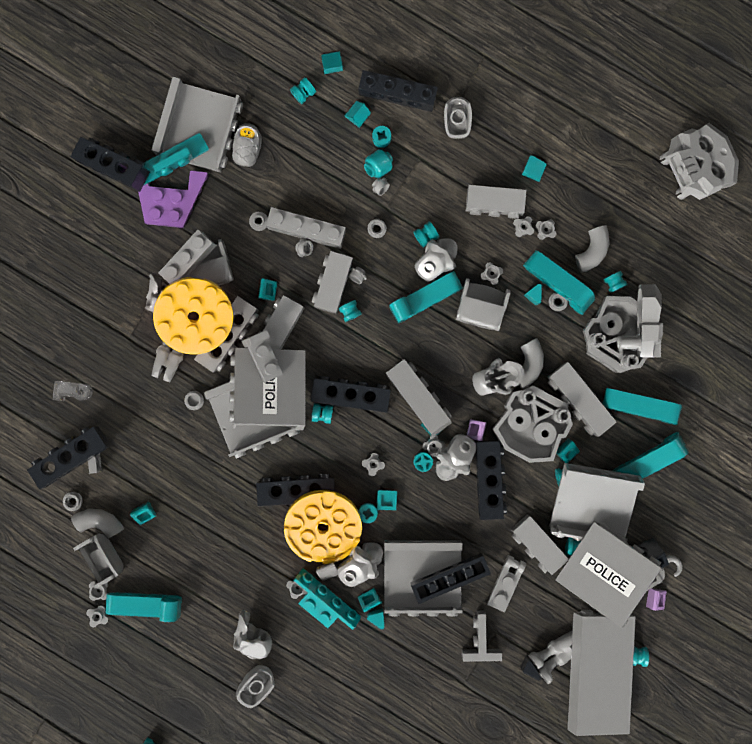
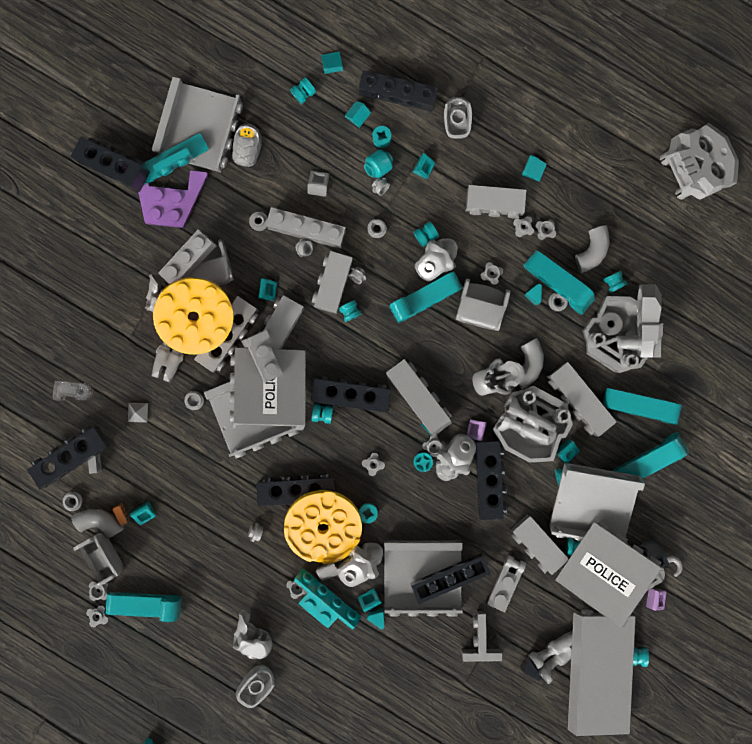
(121, 513): none -> dark orange tile
(138, 412): none -> light grey slope
(255, 532): none -> light grey plate
(318, 183): none -> light grey slope
(386, 500): teal plate -> none
(424, 166): none -> teal slope
(527, 429): none -> light grey piece

